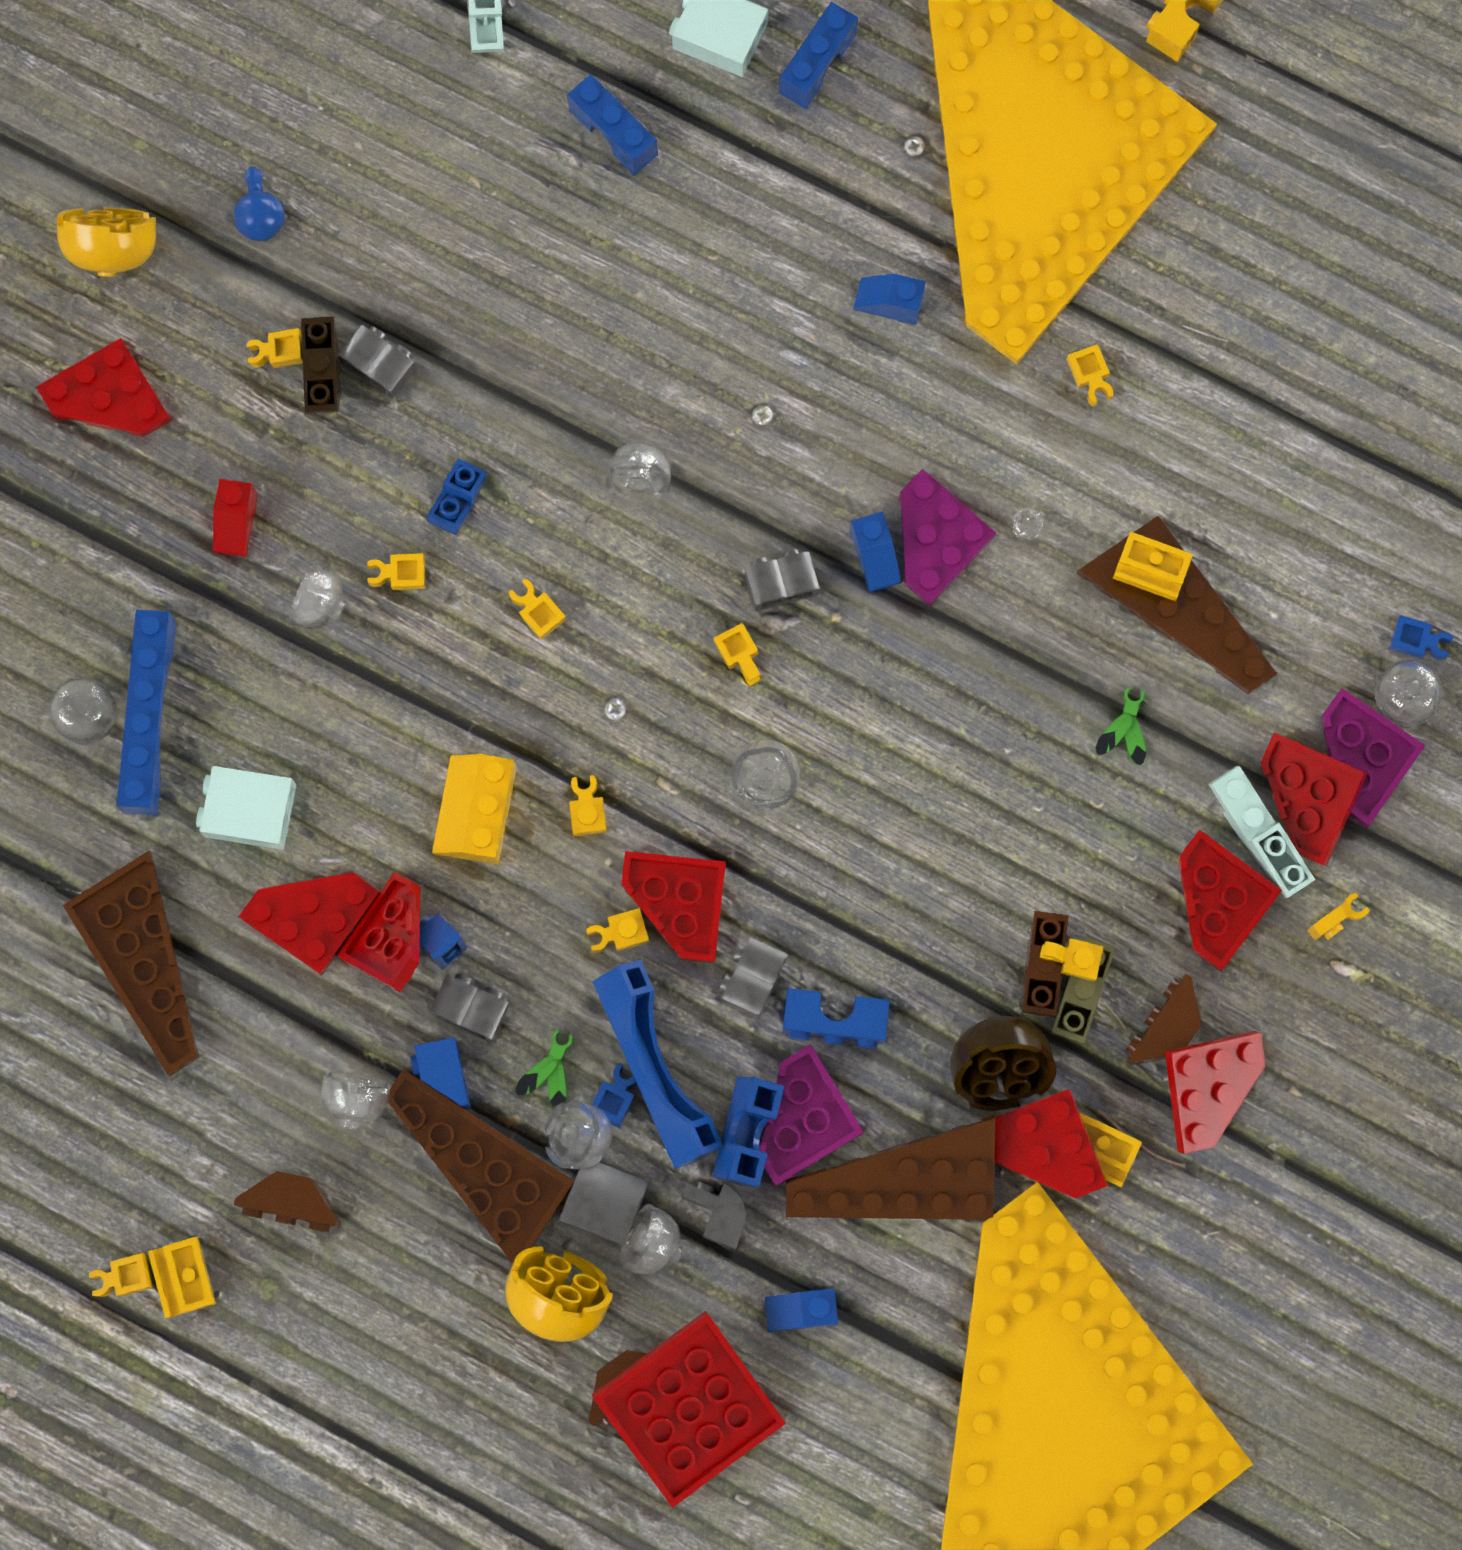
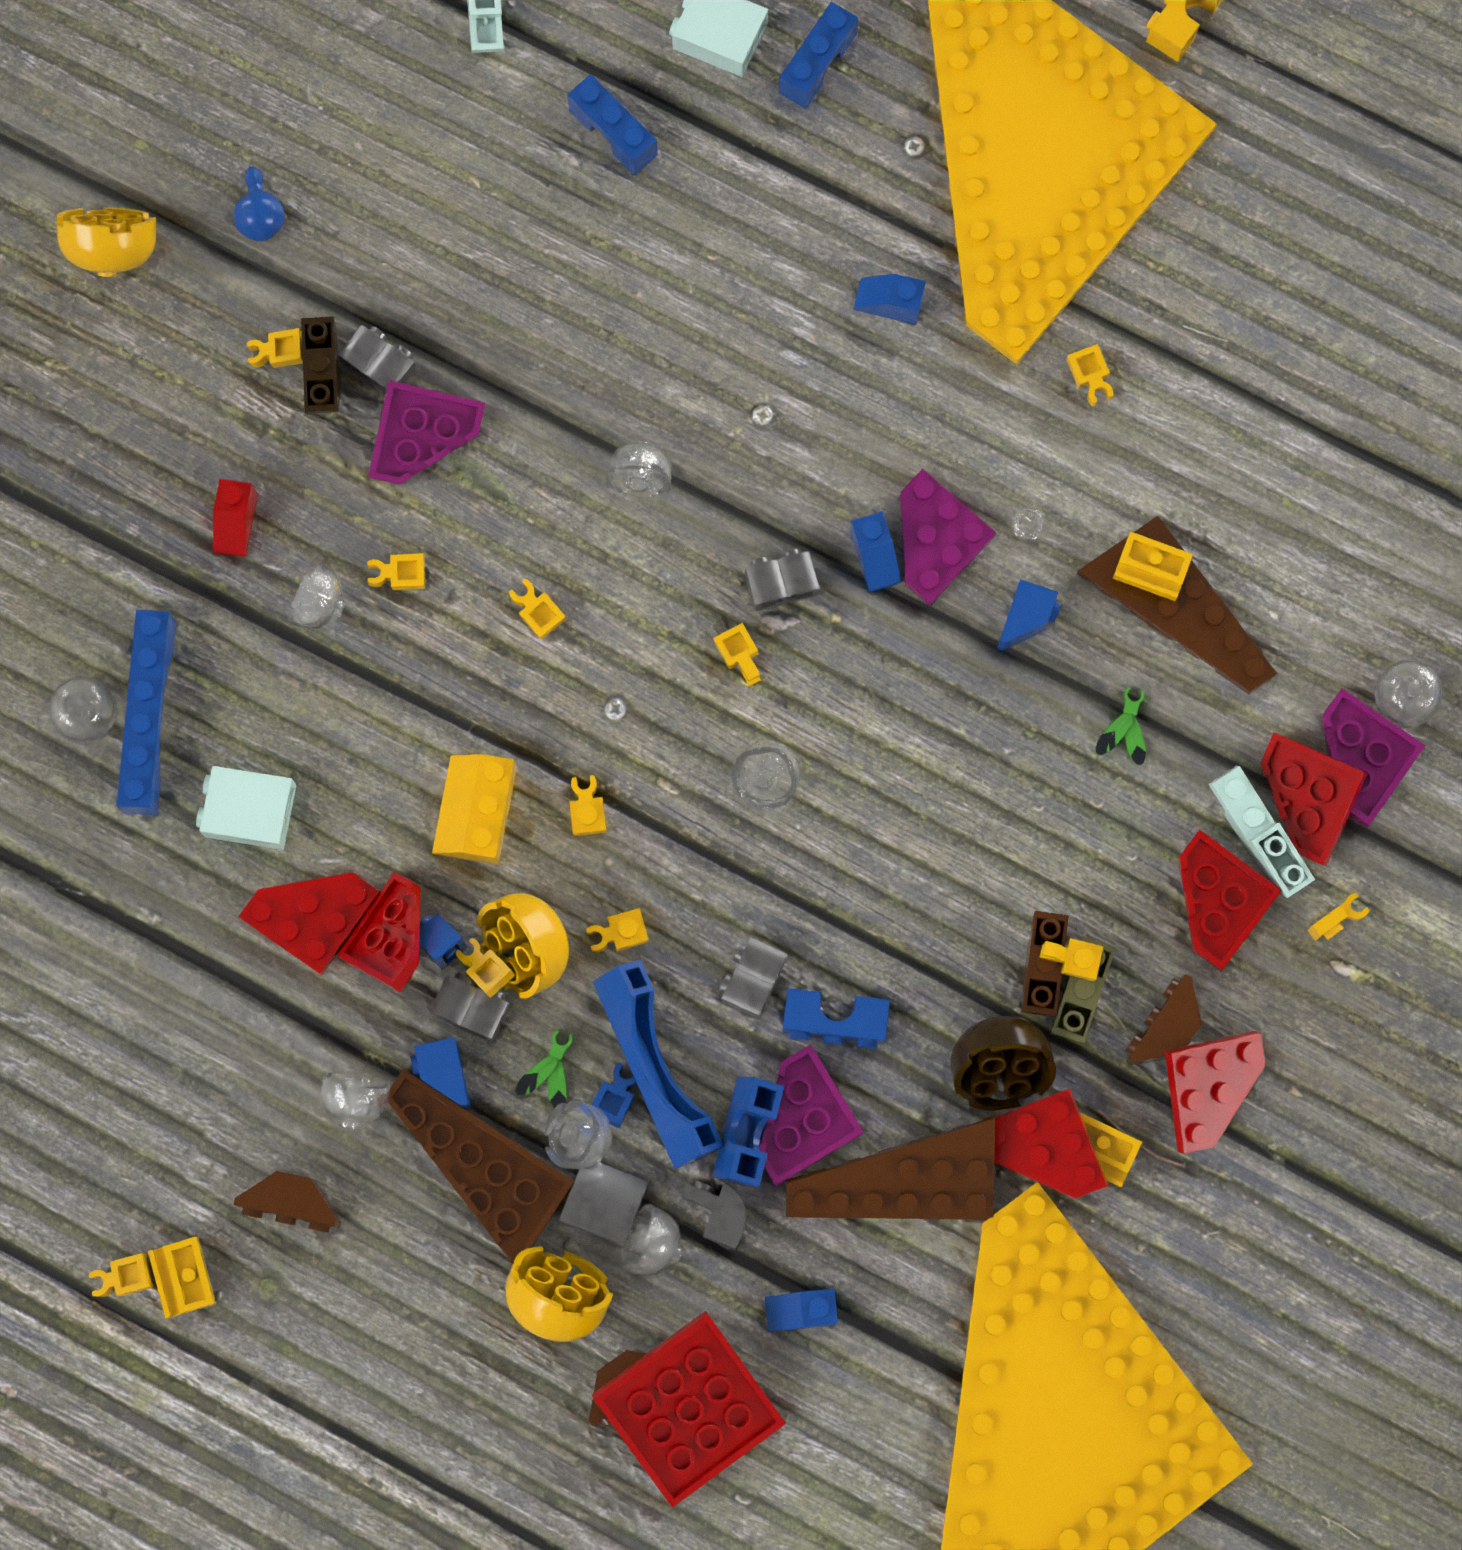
(106, 393): red plate -> none
(133, 945): reddish brown wing -> none
(419, 430): none -> magenta plate
(457, 496): blue slope -> none
(486, 968): none -> yellow plate
(534, 932): none -> yellow cylinder
(679, 899): red plate -> none
(1028, 614): none -> blue slope
(1414, 637): blue plate -> none

